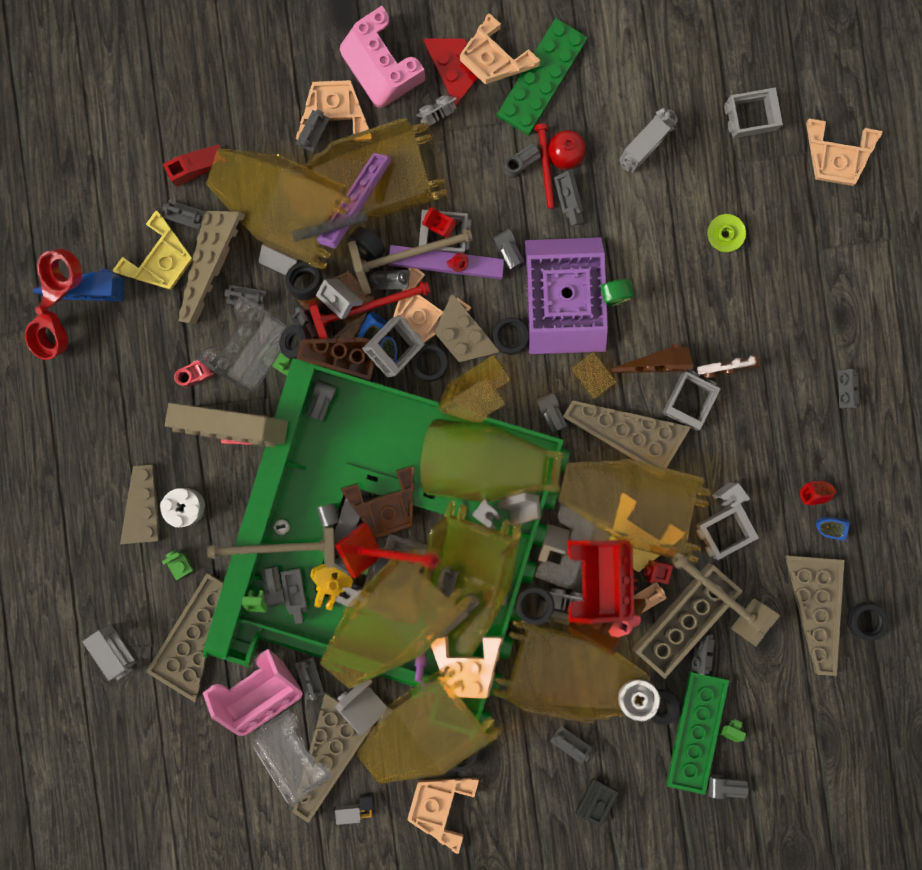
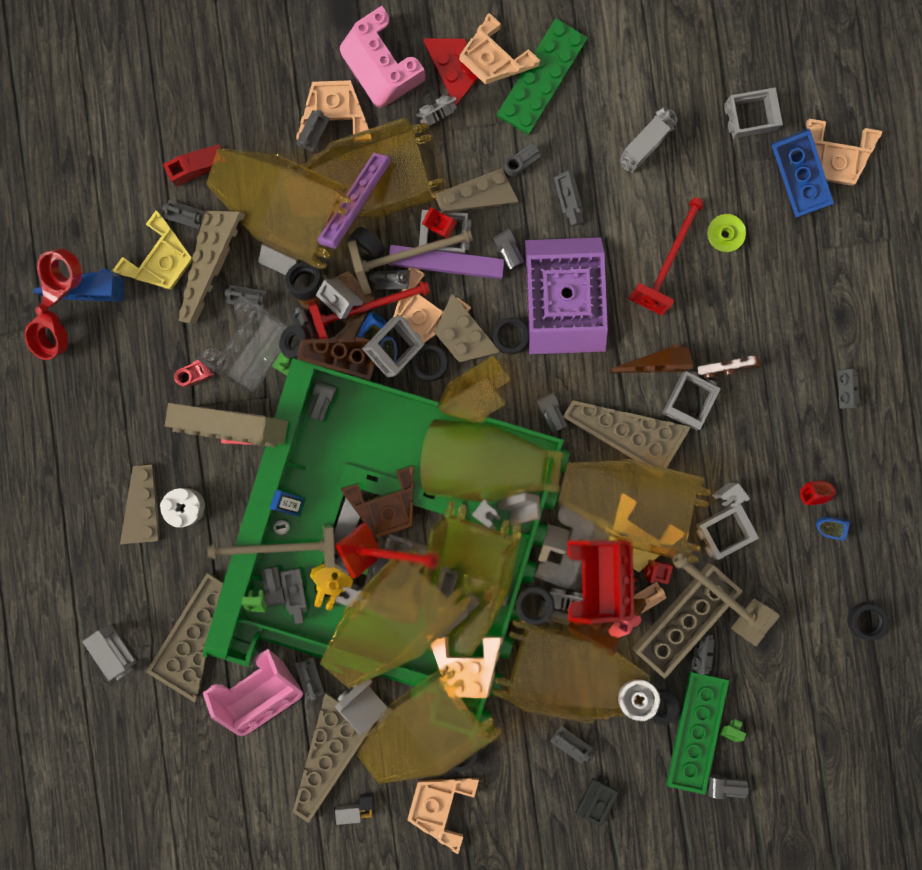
(178, 564): bright green bracket -> none
(287, 503): none -> tile
(288, 760): clear windscreen -> none
(328, 514): dark grey piece -> none
(330, 228): dark grey piece -> none
(420, 664): medium lavender bar -> none
(458, 262): red plate -> none
(481, 192): none -> dark tan wing
(541, 129): red bar -> none
(566, 149): red cylinder -> none
(593, 375): clear yellow plate -> none
(617, 292): green animal -> none
(651, 298): none -> red tile
(802, 172): none -> blue slope
(819, 600): dark tan wing -> none

